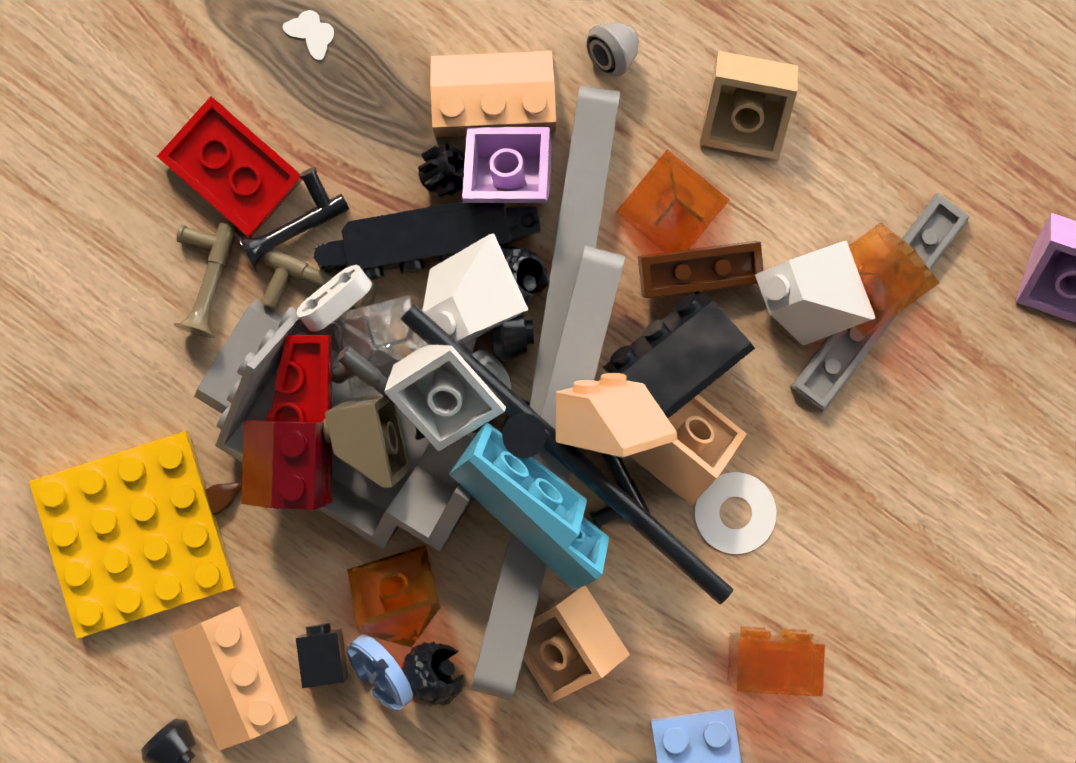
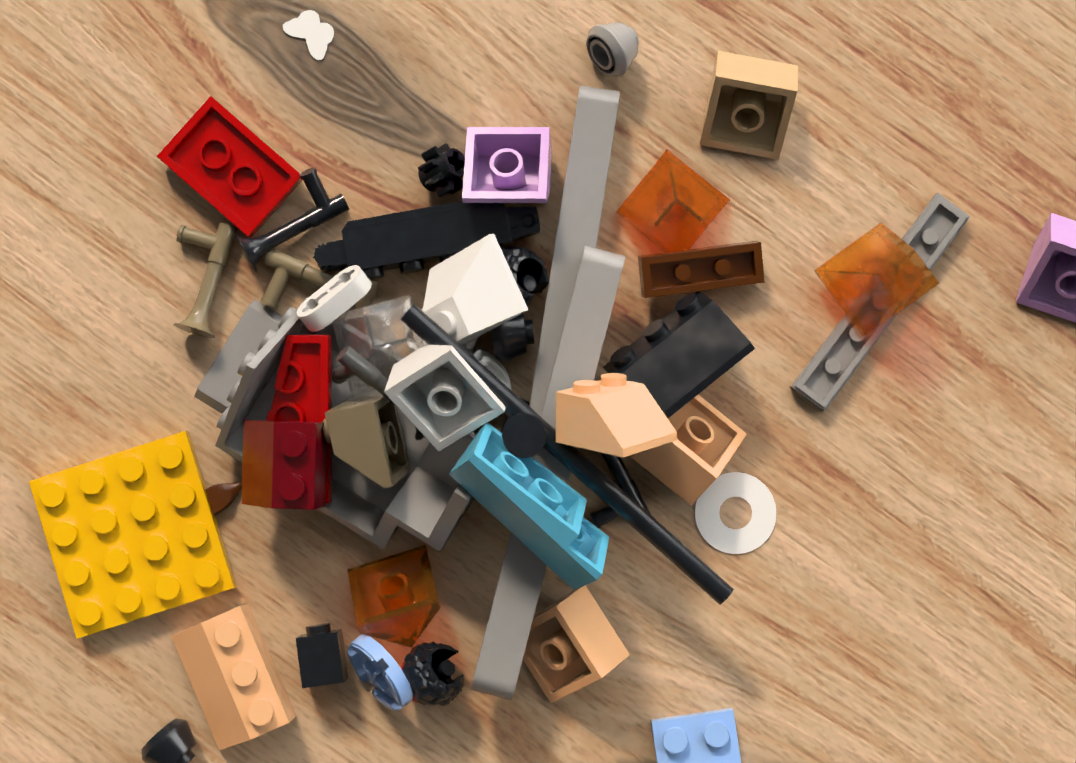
(492, 91): light nougat slope -> none
(776, 663): clear orange brick -> none
(816, 294): white slope -> none

